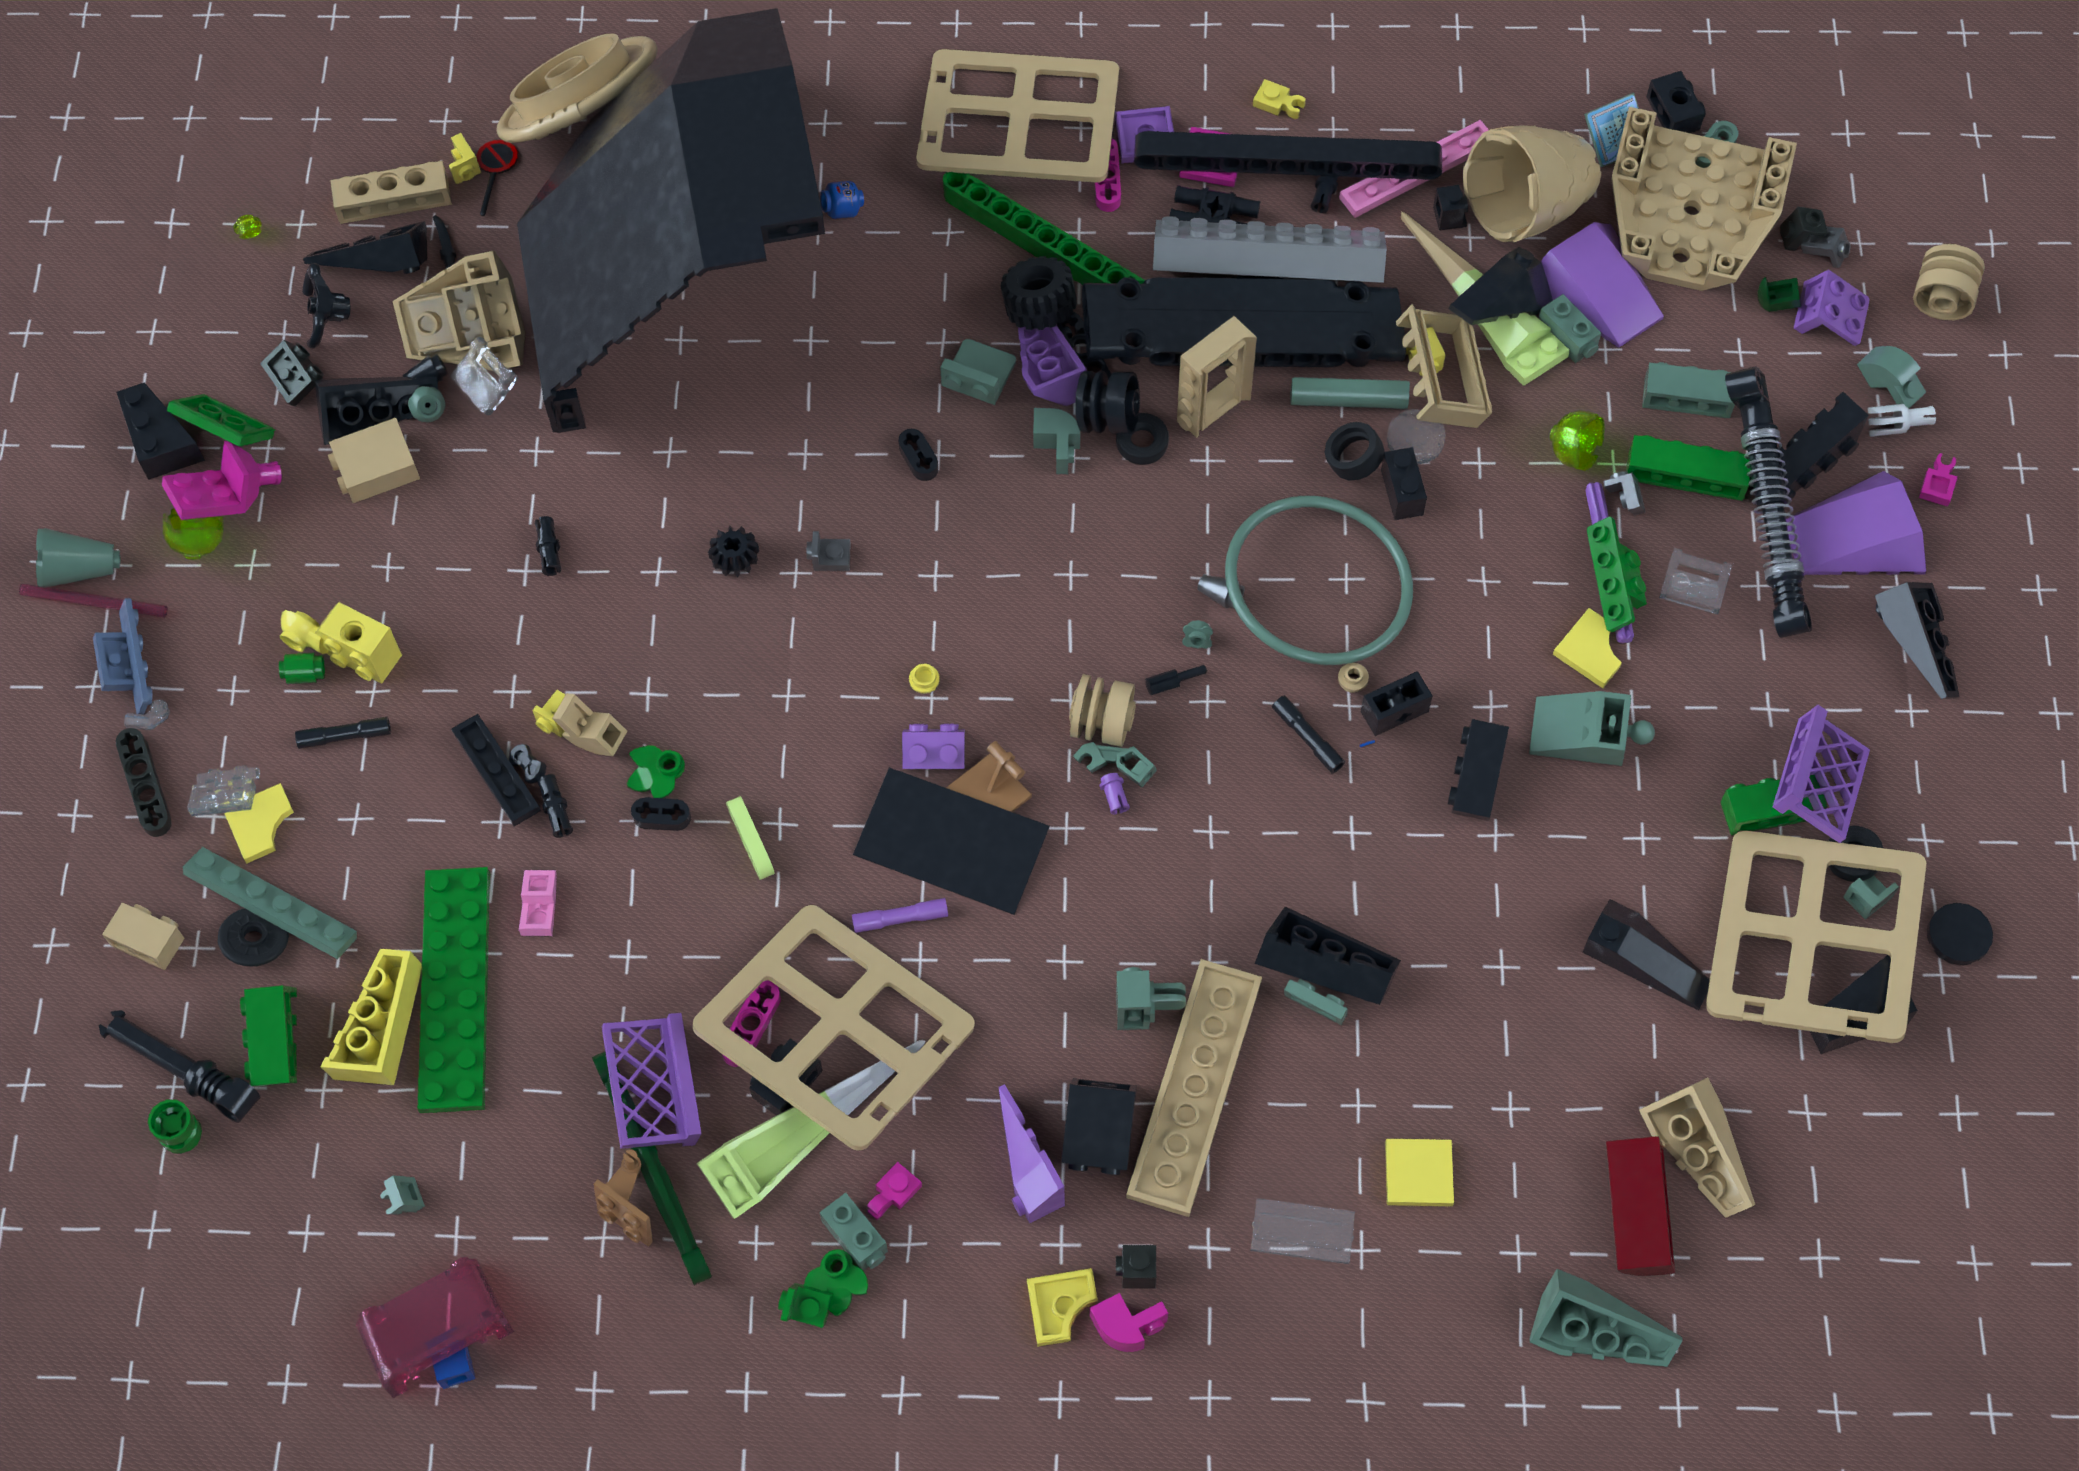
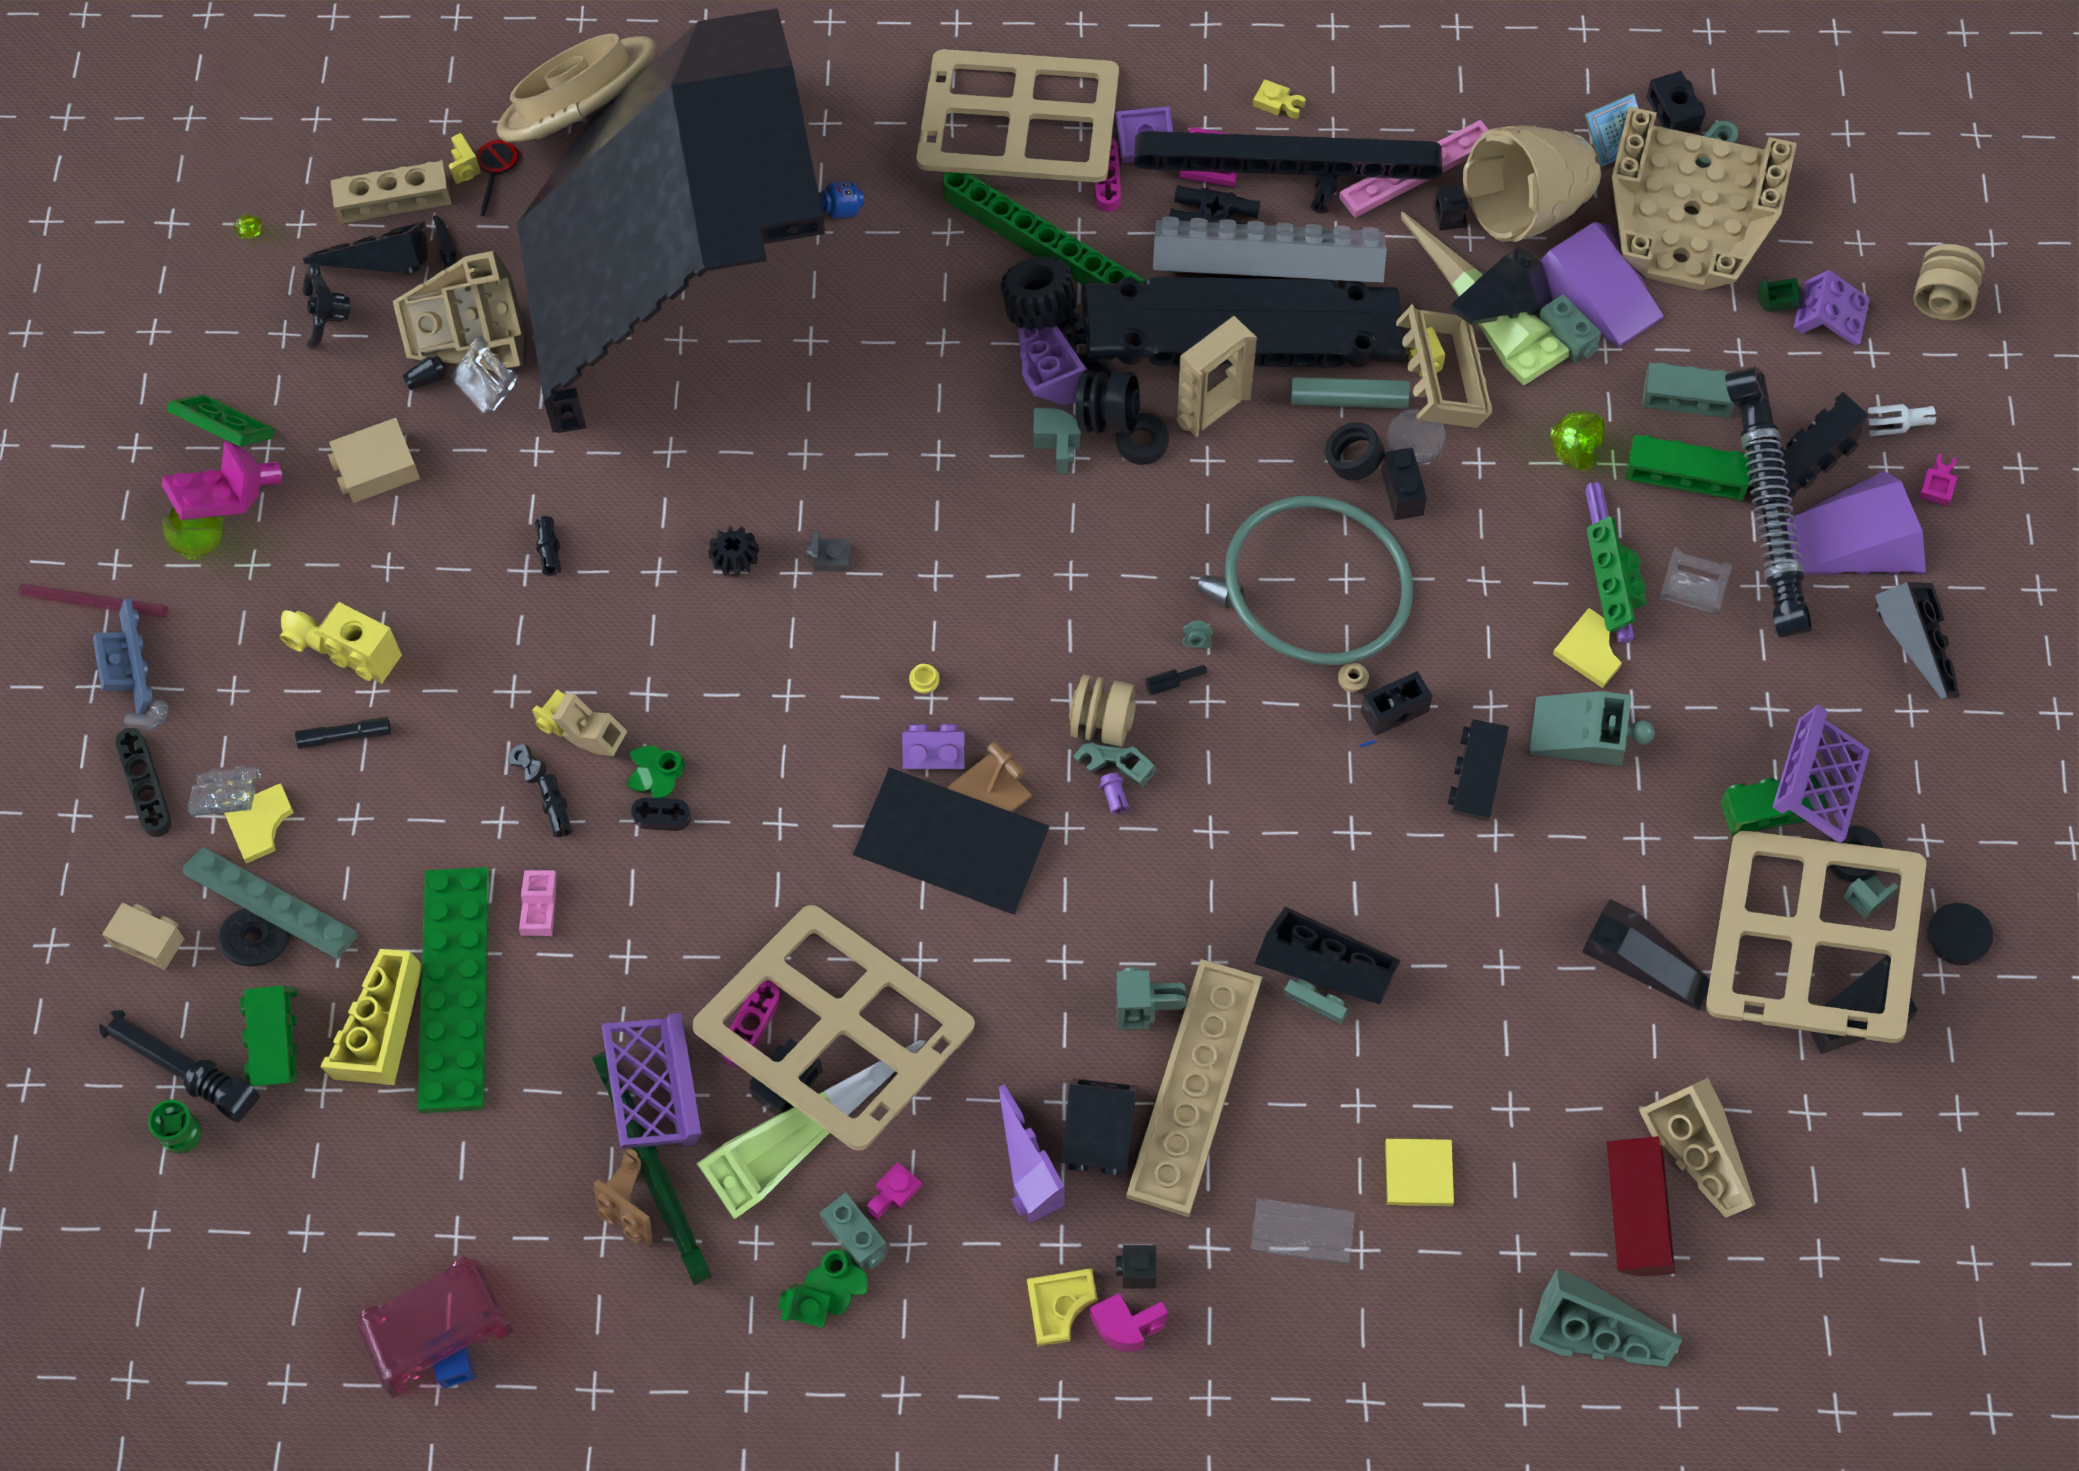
(72, 558): sand green cone -> none
(156, 434): black wedge -> none
(292, 371): pearl dark grey bracket -> none
(302, 668): green brick -> none
(359, 403): black wedge -> none
(403, 1194): sand green tile -> none
(417, 404): sand green plate -> none
(496, 770): black plate -> none
(750, 838): yellowish green beam -> none
(913, 457): black beam -> none
(919, 912): medium lavender piece -> none
(978, 371): sand green bracket -> none
(1296, 721): black piece -> none
(1631, 494): flat silver bracket -> none
(1801, 225): pearl dark grey bracket -> none
(1833, 245): flat silver bracket -> none
(1895, 370): sand green brick -> none

